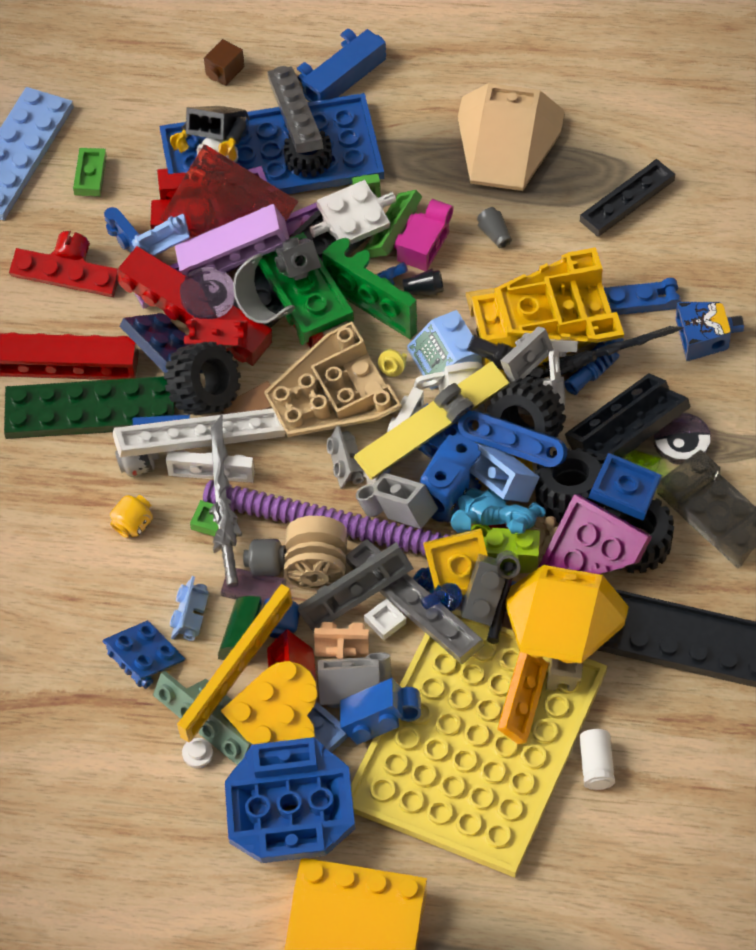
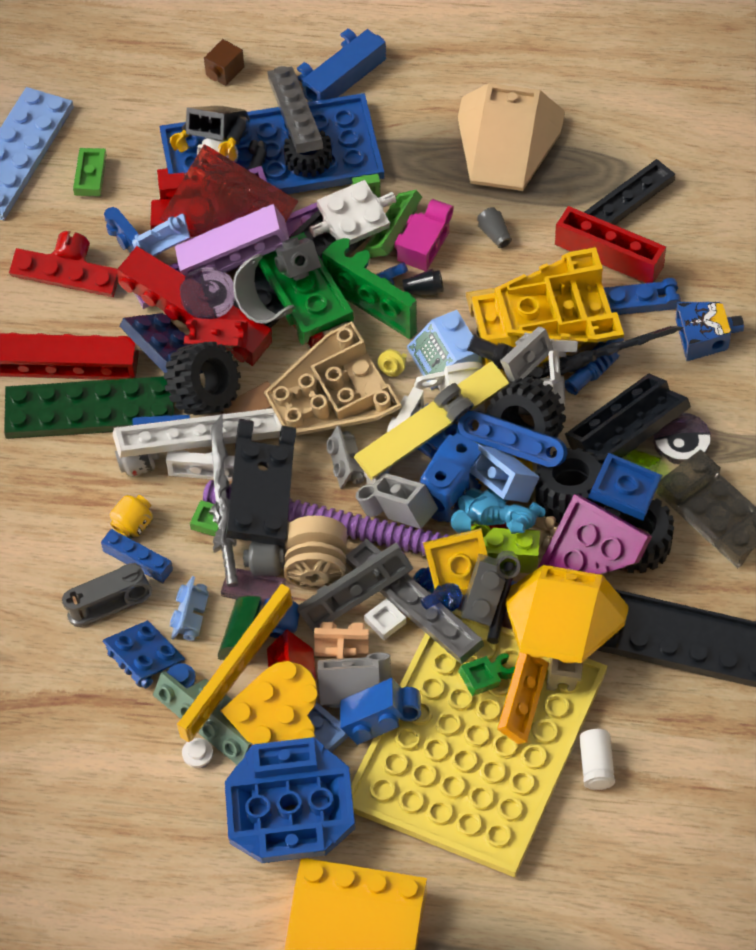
(107, 594): none -> dark grey piece
(132, 552): none -> blue piece
(183, 674): none -> blue plate
(258, 496): none -> black hinge
(259, 152): none -> black arm
(483, 675): none -> green plate
(615, 246): none -> red brick

